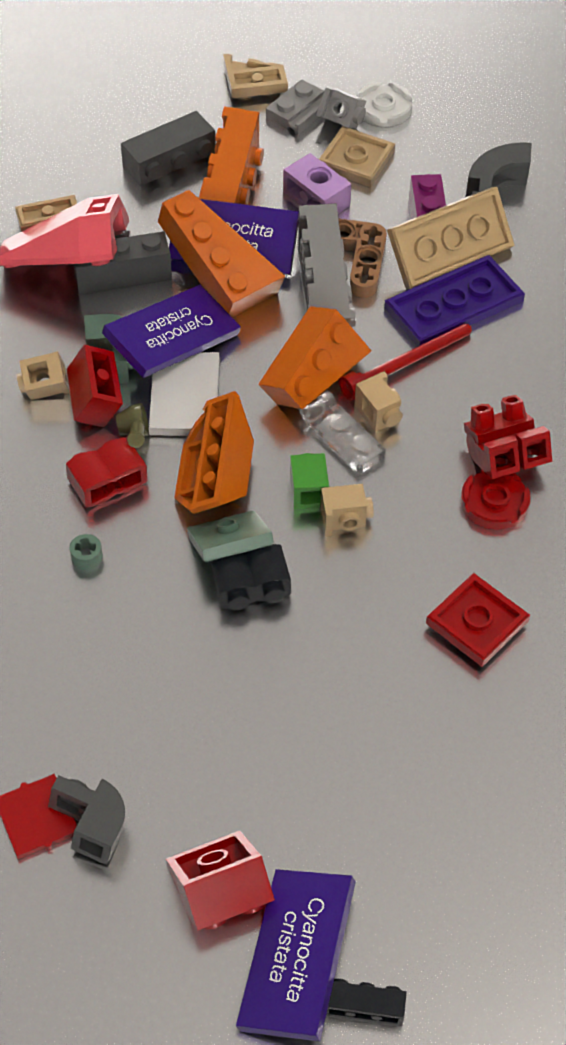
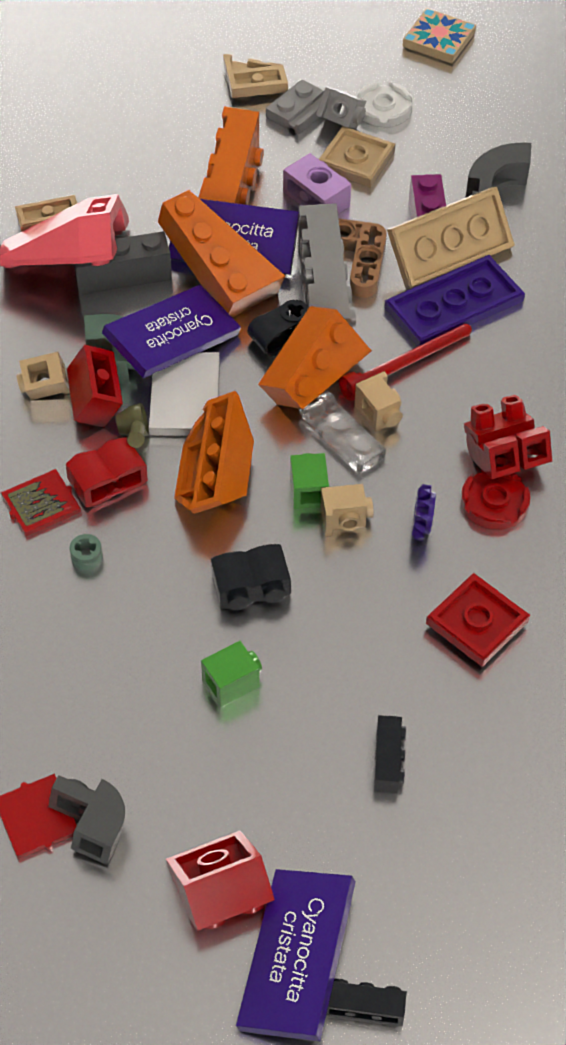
(41, 502): none -> piece
(168, 147): dark grey brick -> none
(230, 536): sand green plate -> none
(231, 673): none -> bright green brick
(275, 327): none -> black piece
(389, 754): none -> black piece
(423, 512): none -> dark purple gear
(439, 35): none -> tile

